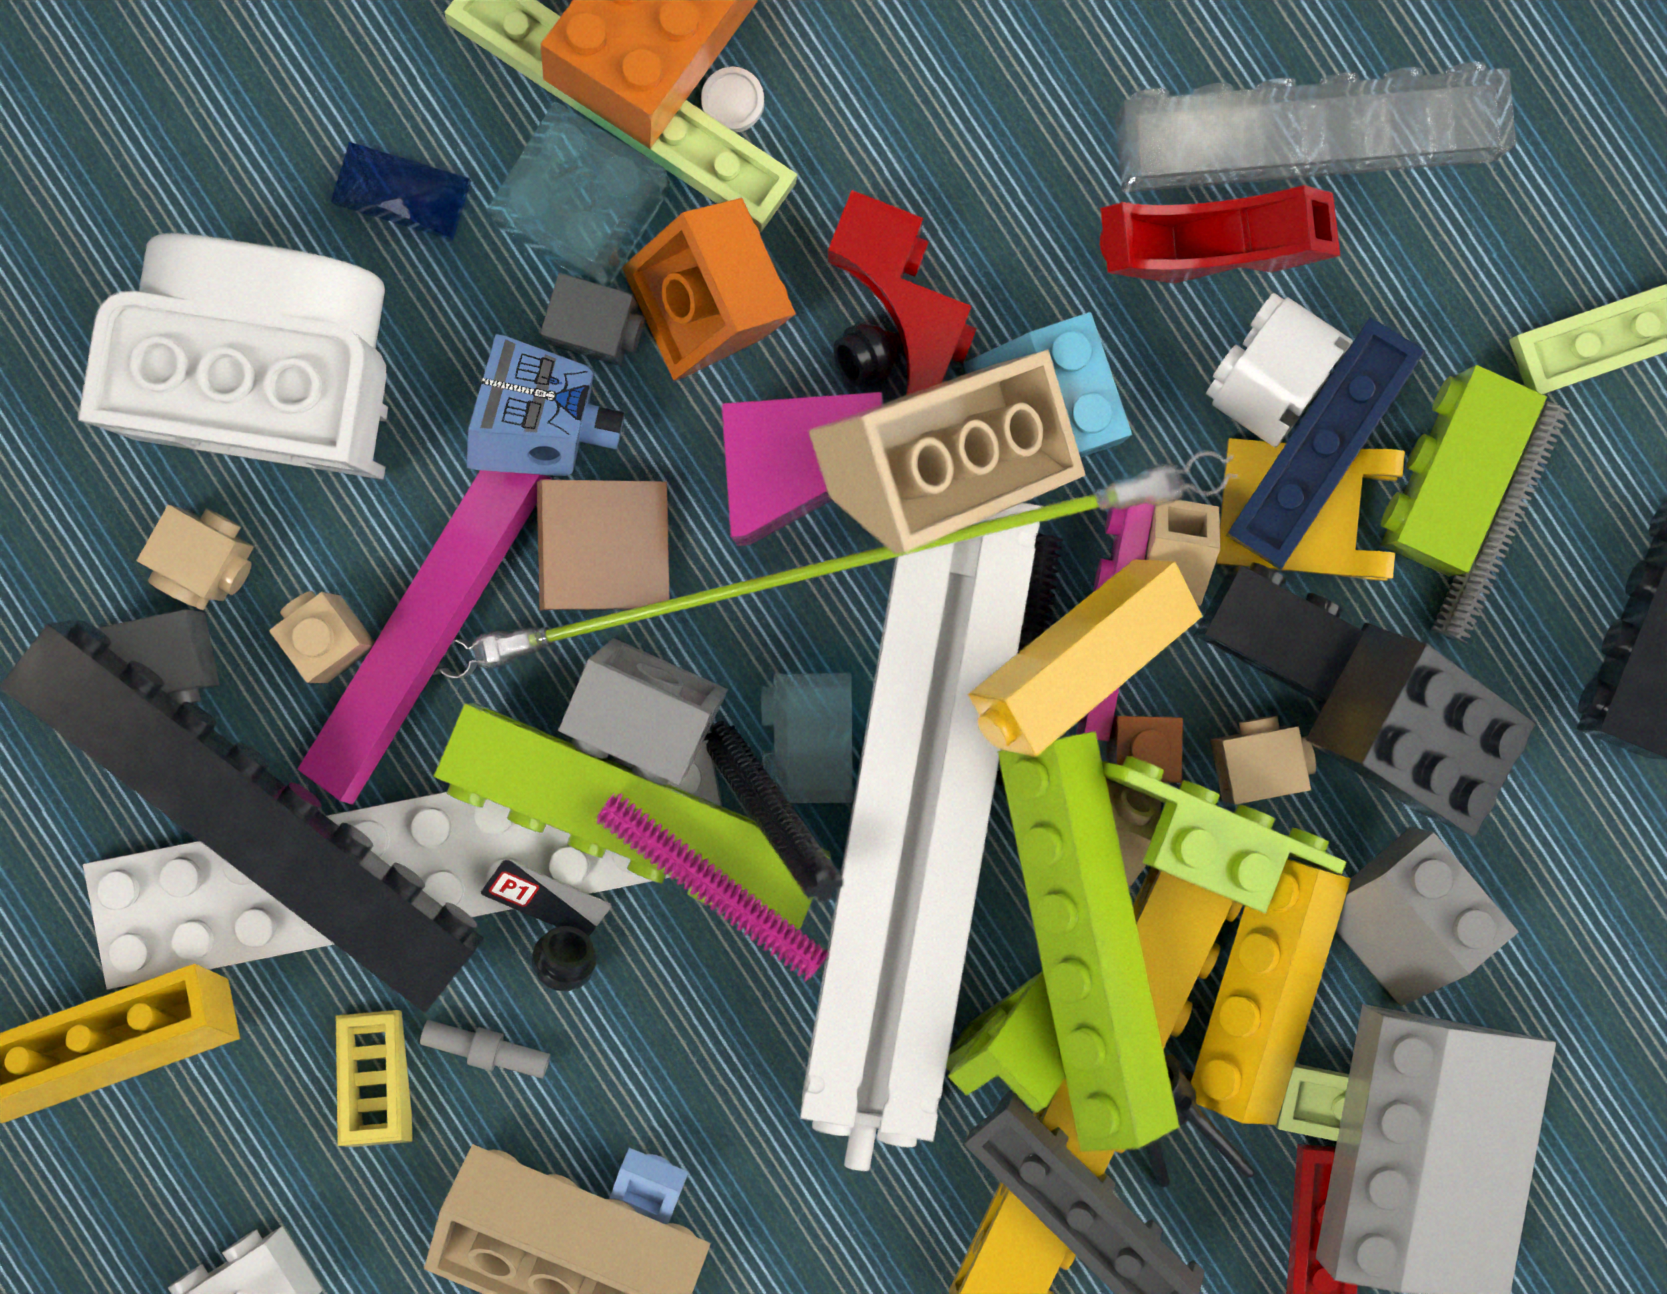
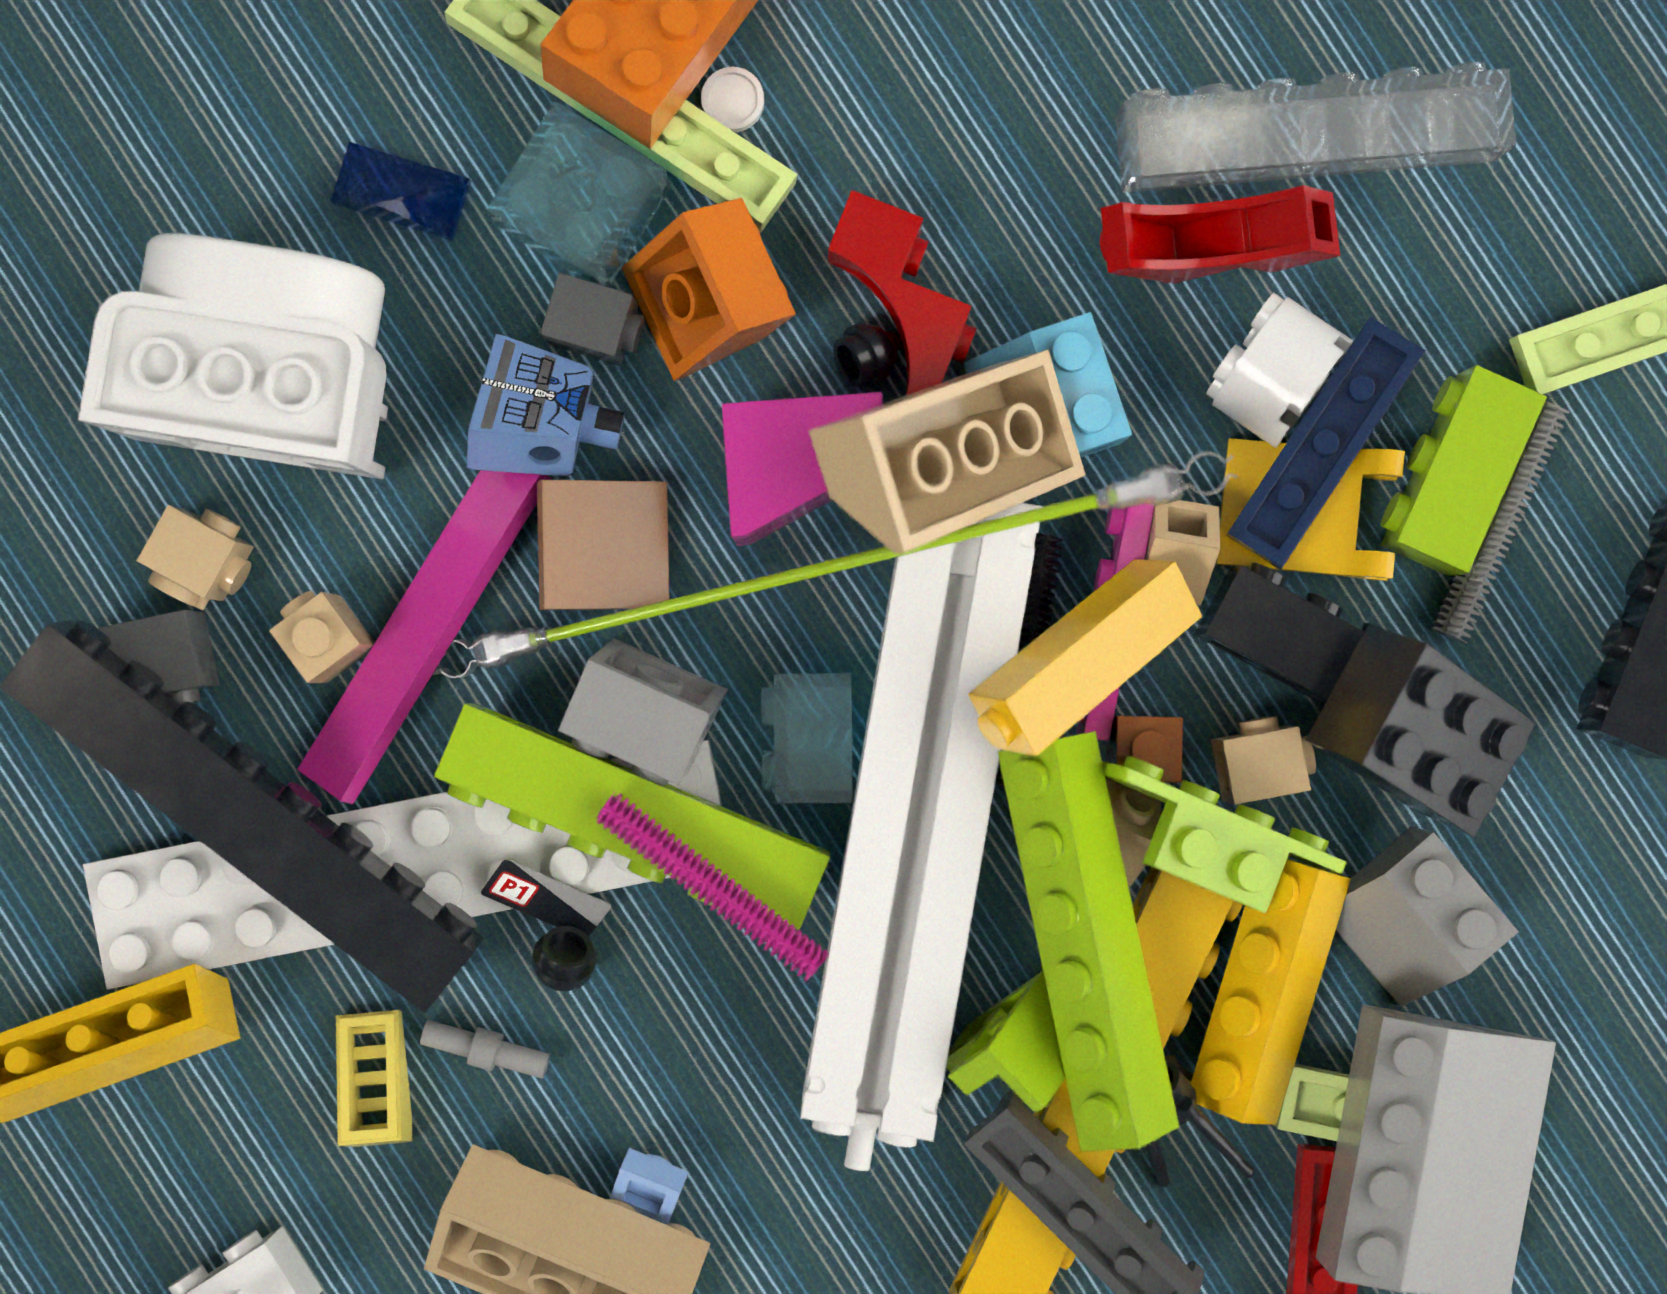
(773, 813): black axle -> none

